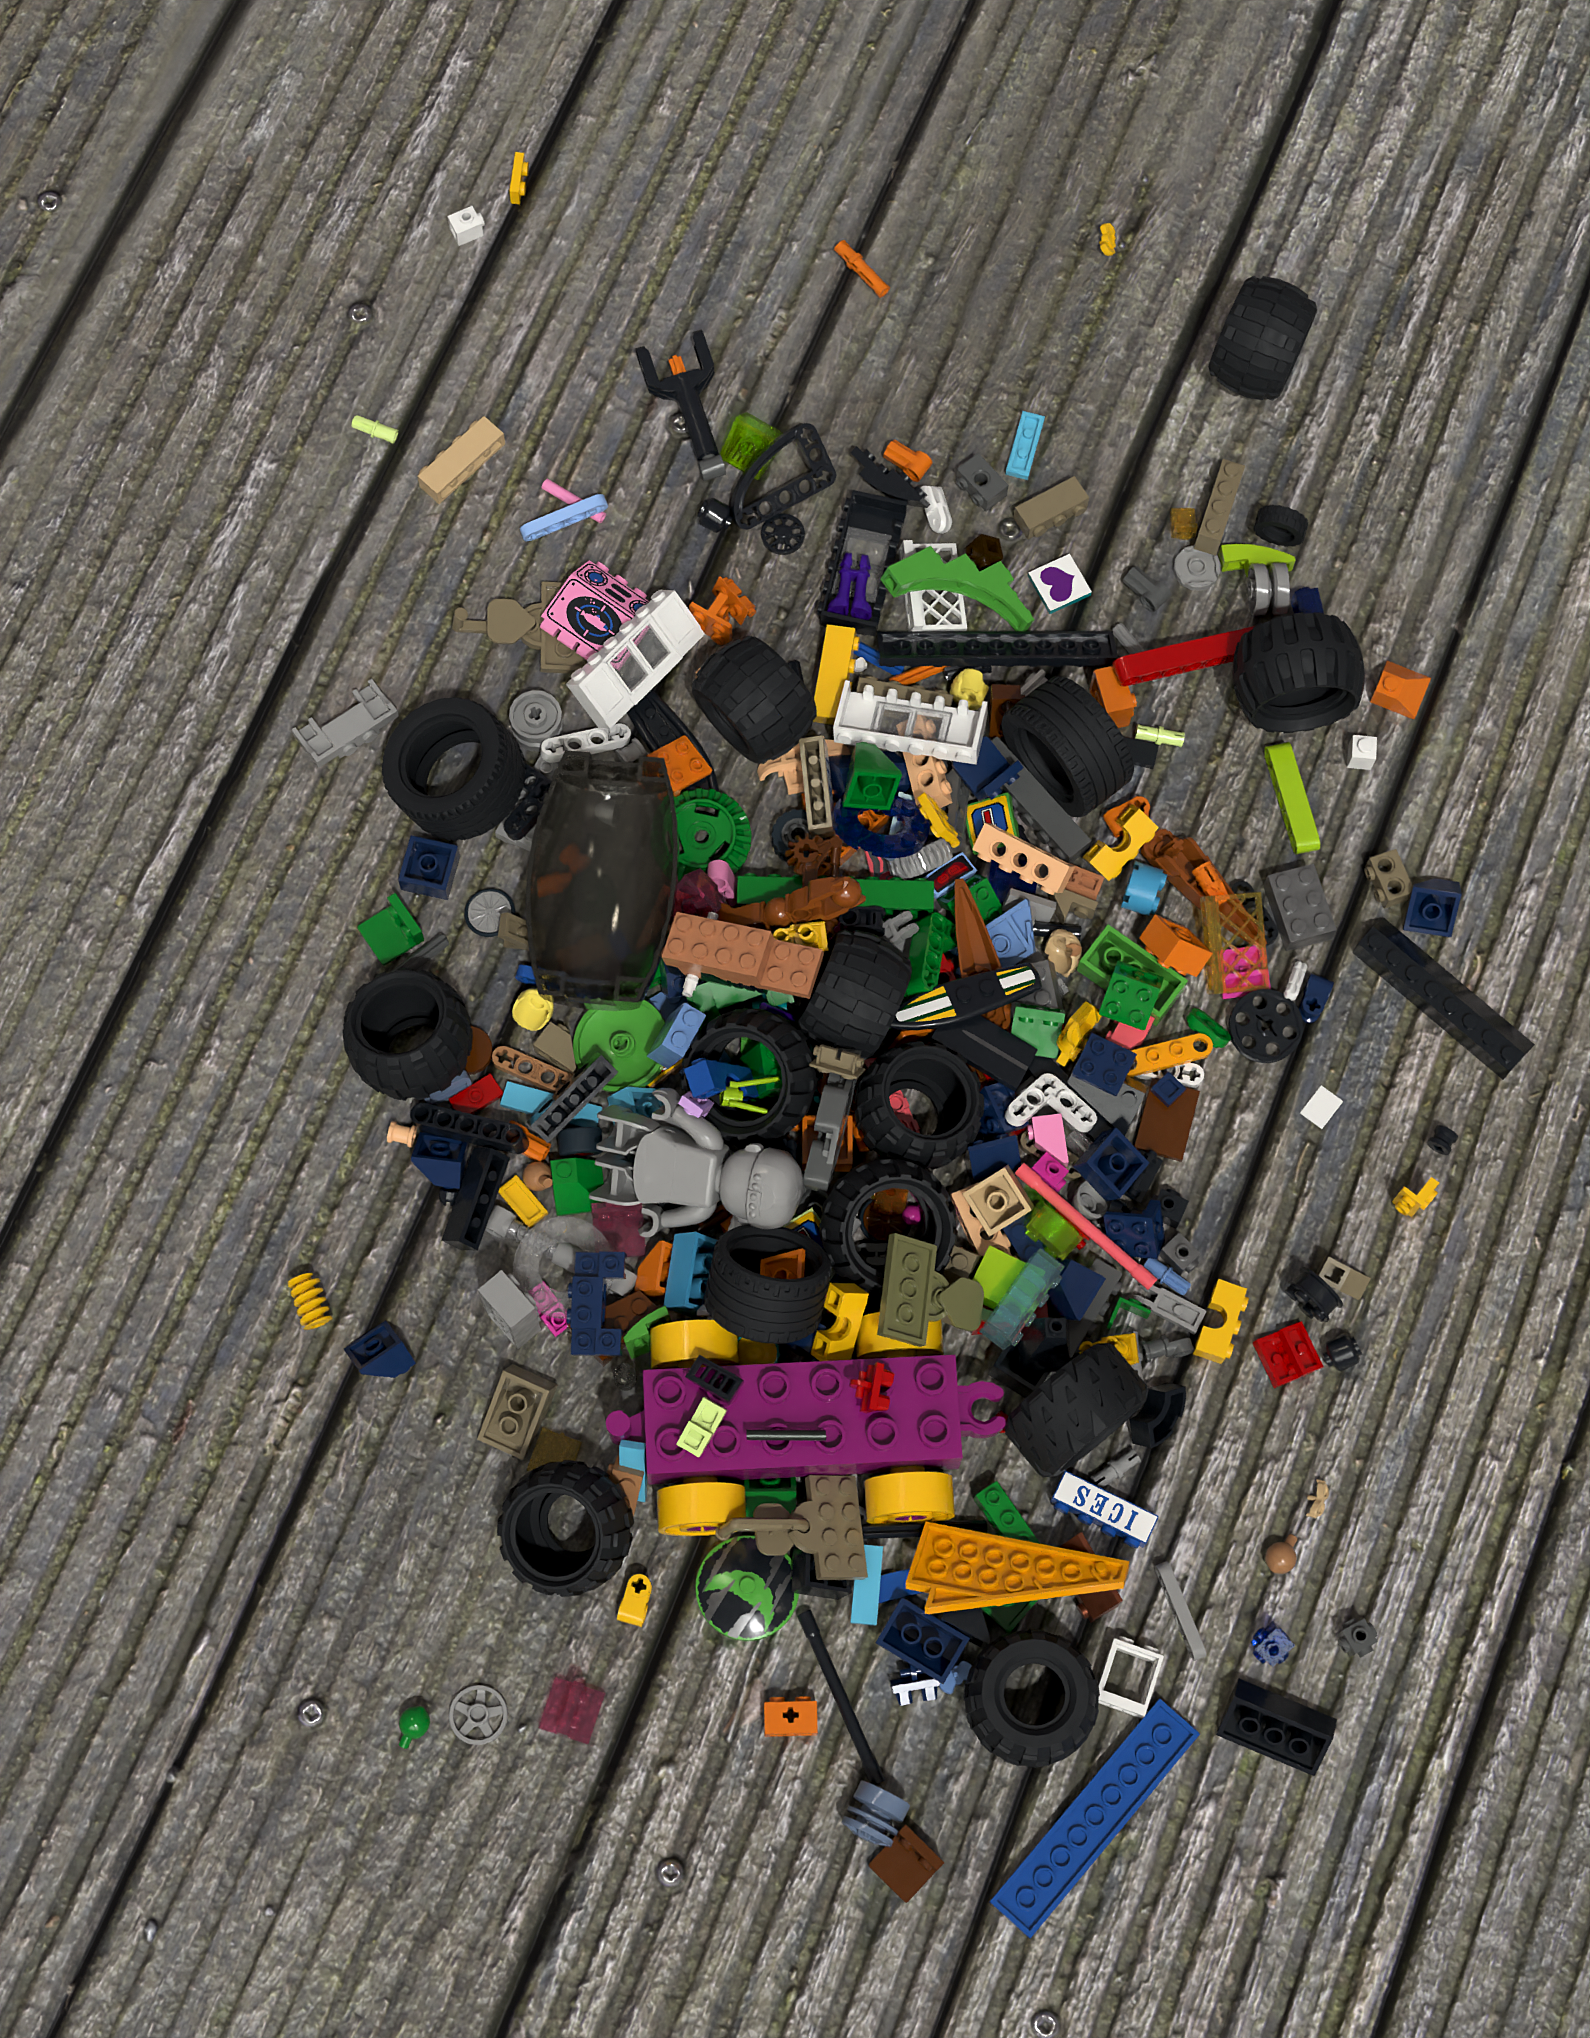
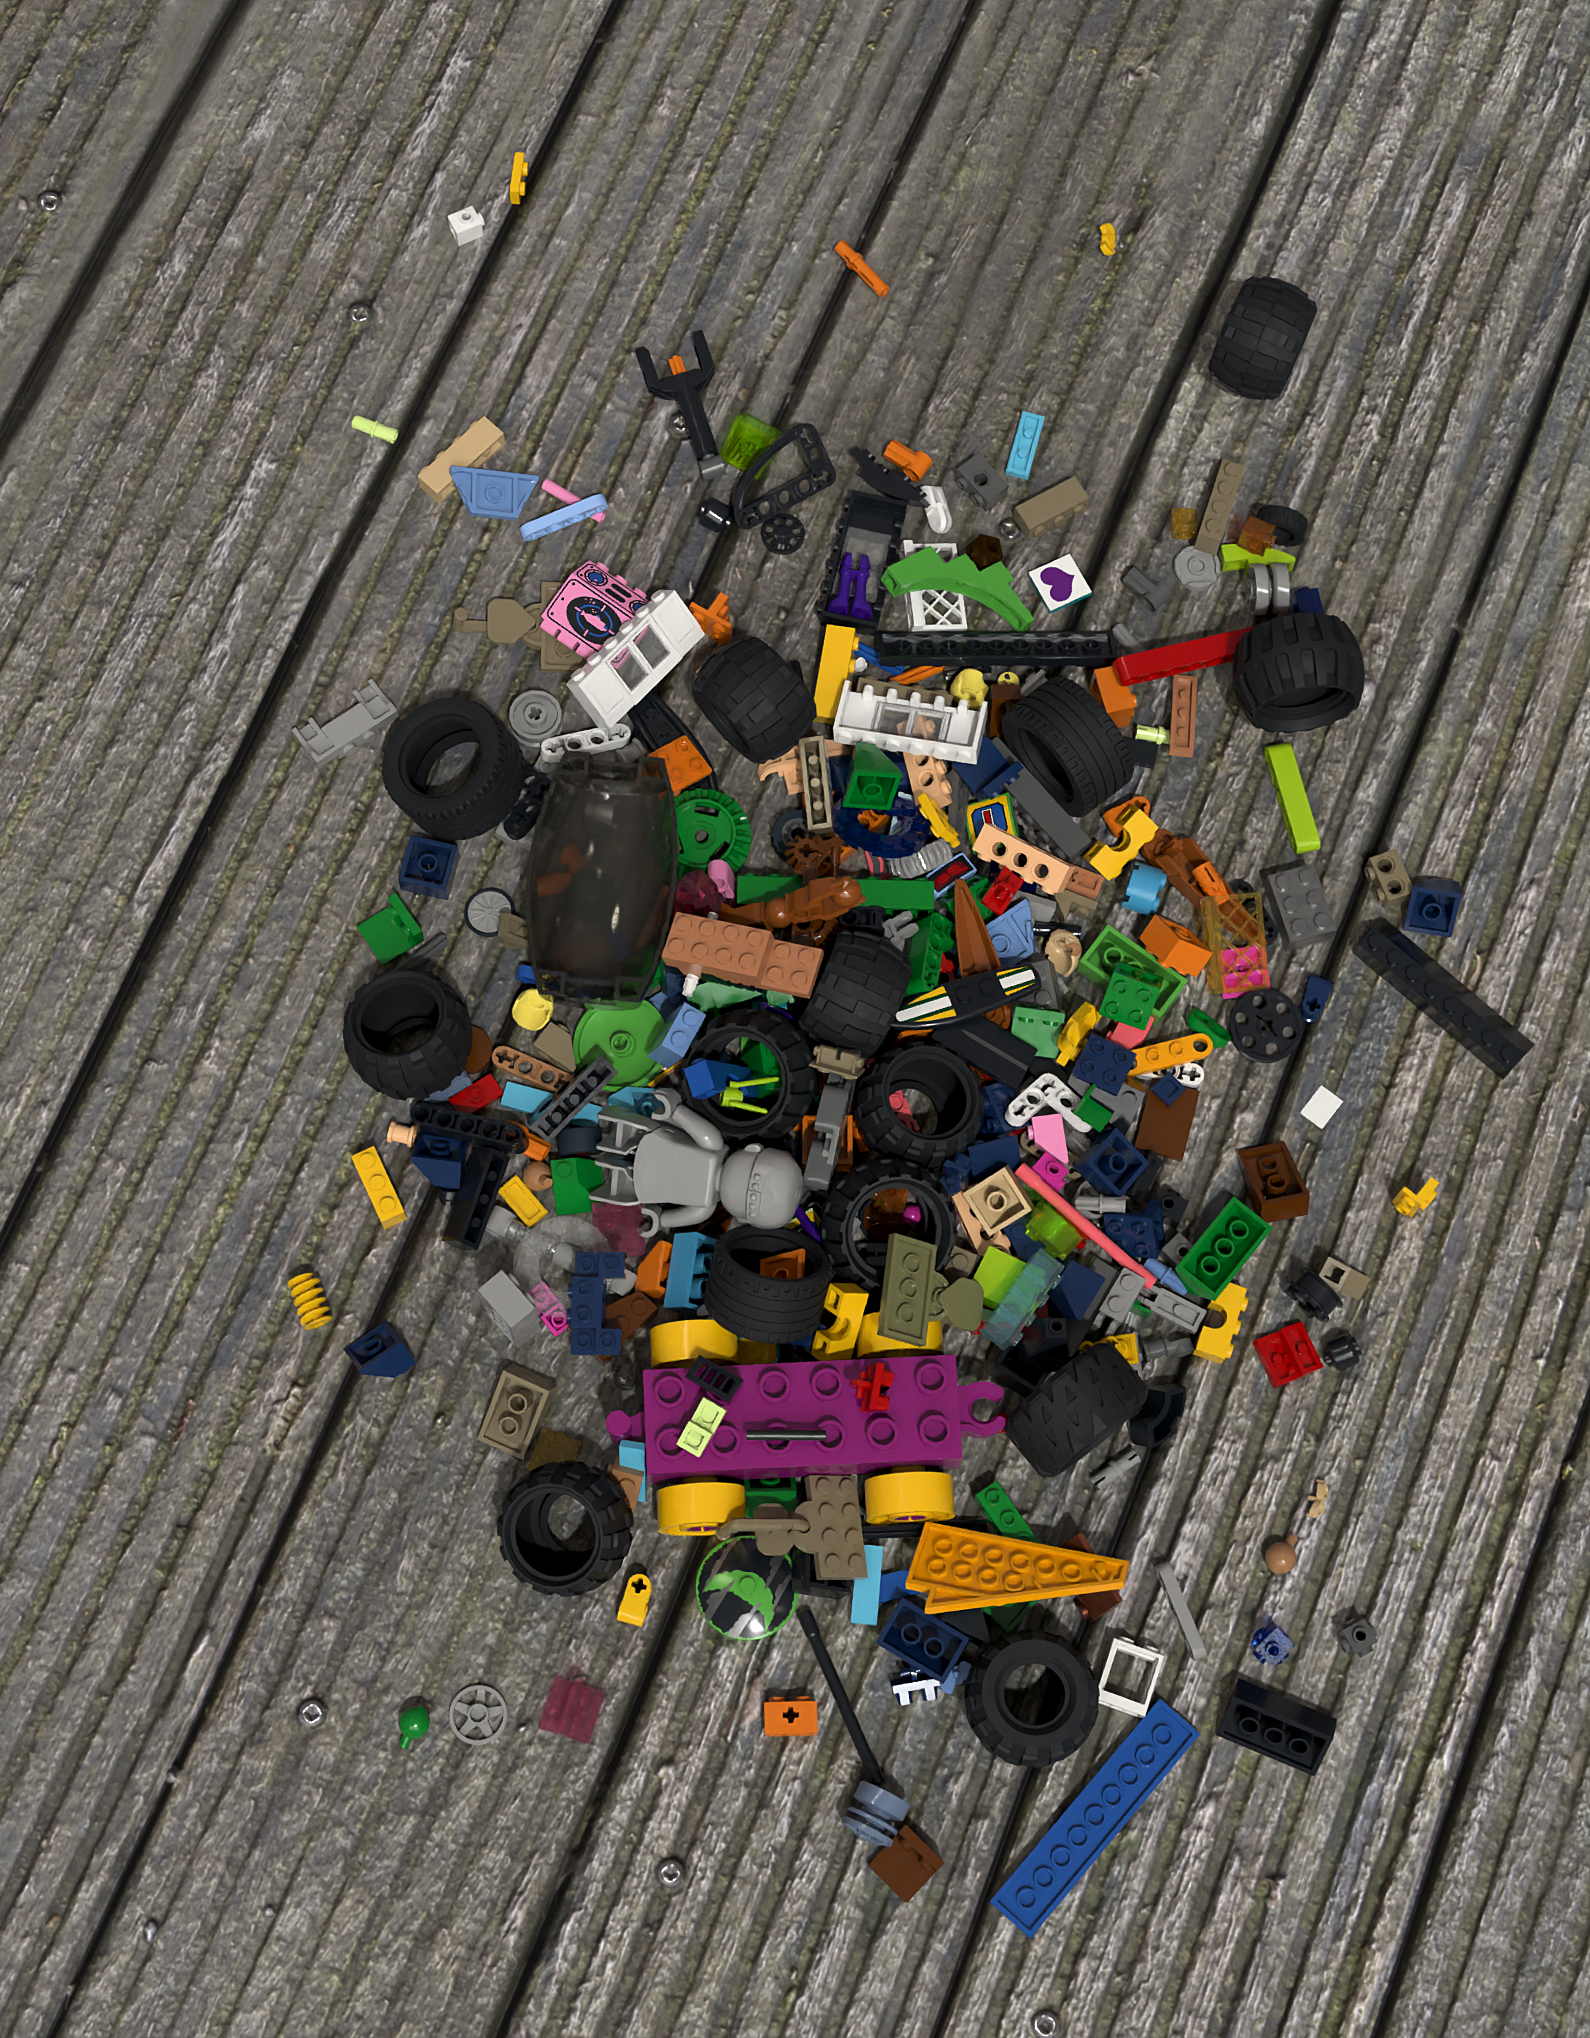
(379, 1187): none -> yellow arch
(492, 492): none -> medium blue wing
(638, 1337): bright green slope -> none
(695, 1106): lavender bracket -> none
(738, 606): orange hinge -> none
(807, 934): yellow connector -> none
(807, 1224): none -> dark purple bar
(956, 1174): none -> dark blue hips
(1001, 891): none -> red hips
(1008, 678): none -> light yellow tile
(1092, 1112): none -> green bracket
(1101, 1204): none -> light grey axle
(1104, 1510): brick -> none
(1119, 1300): none -> light grey hinge
(1182, 715): none -> nougat plate
(1222, 1250): none -> green slope
(1257, 536): none -> clear orange brick
(1273, 1182): none -> reddish brown slope
(1295, 980): white axle -> none
(1361, 752): white brick -> none
(1400, 690): orange slope -> none
(1442, 1140): black wheel -> none

